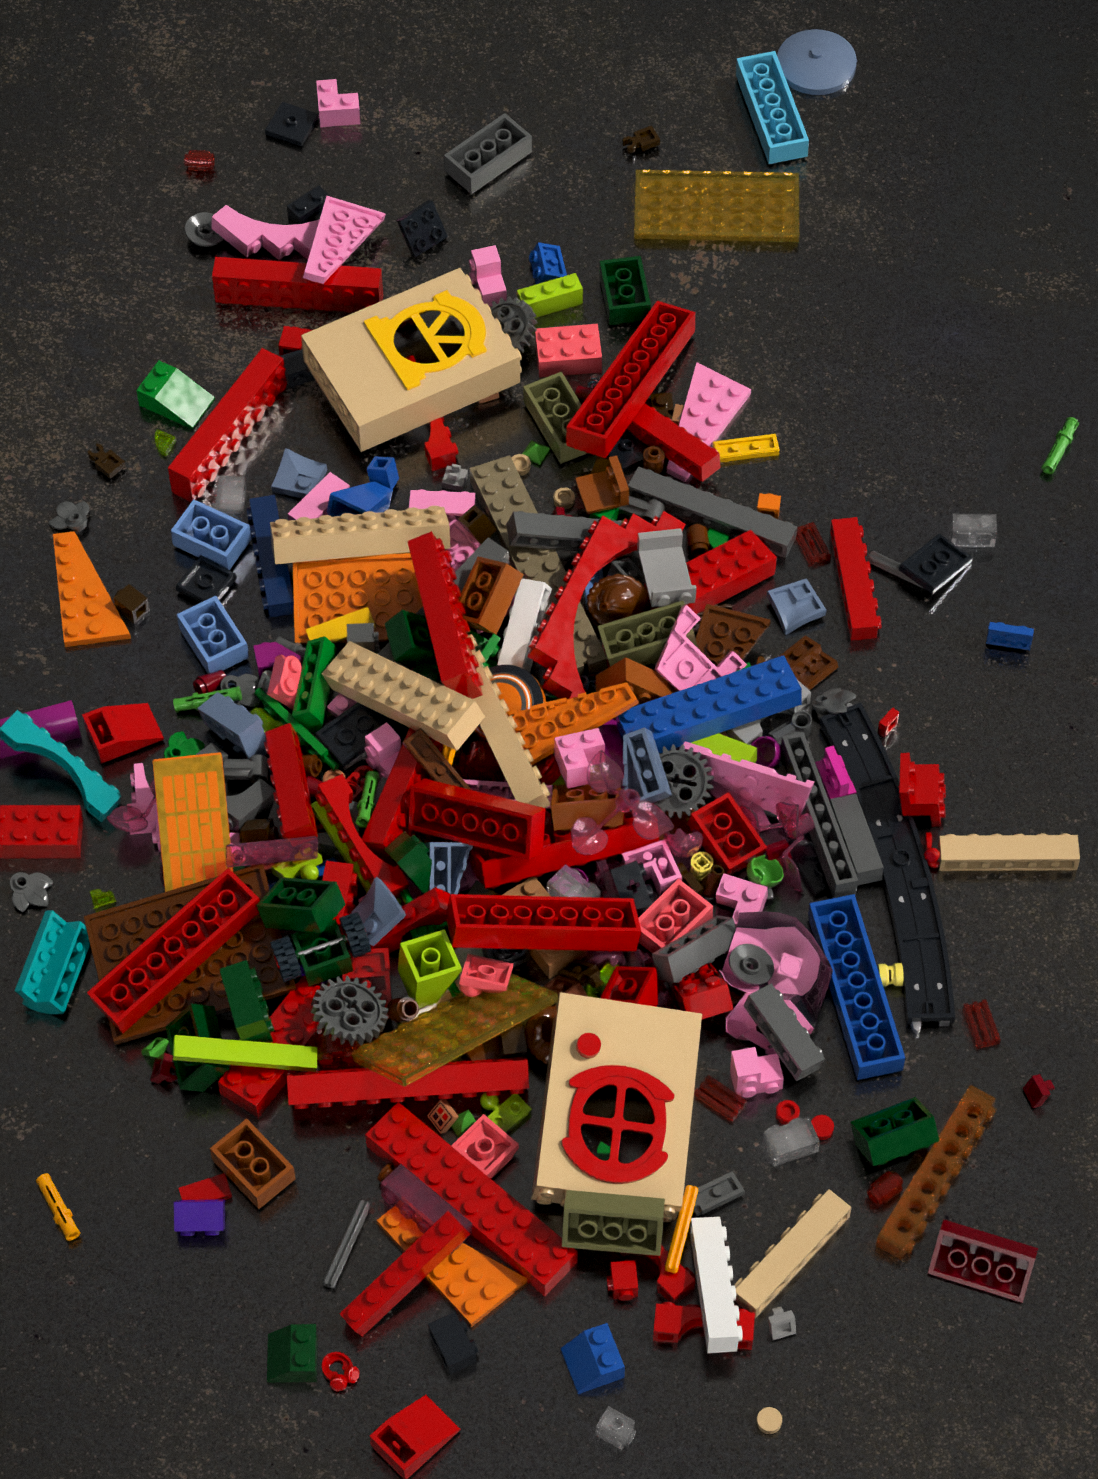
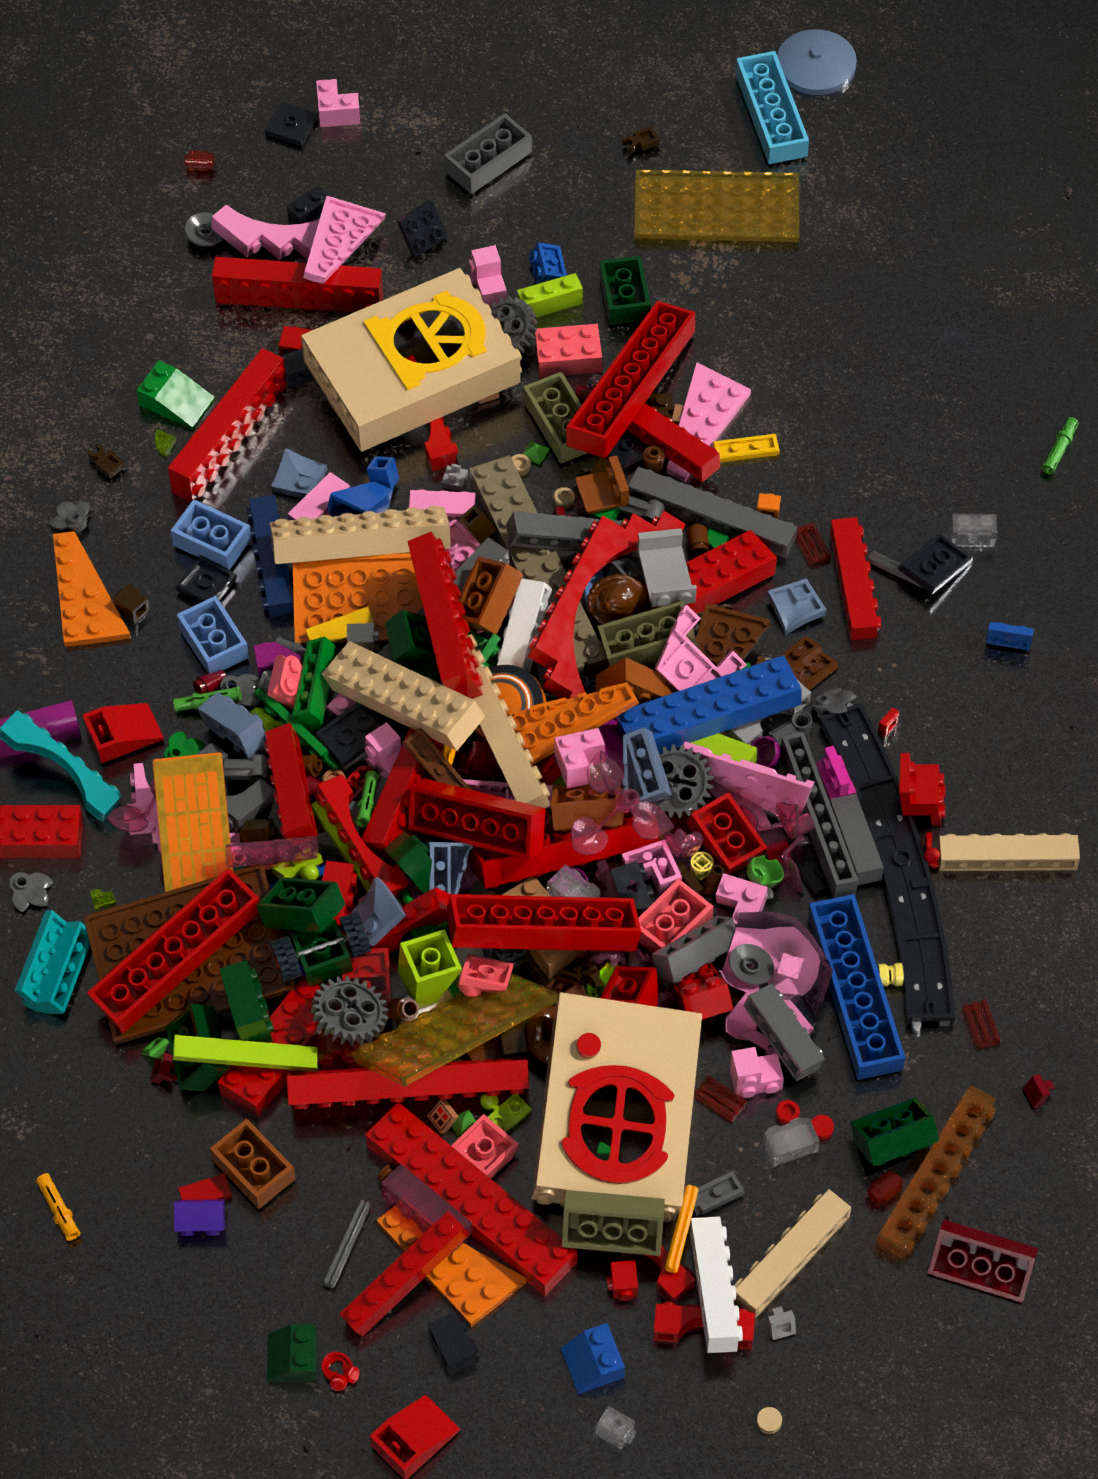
(230, 496): clear brick -> none

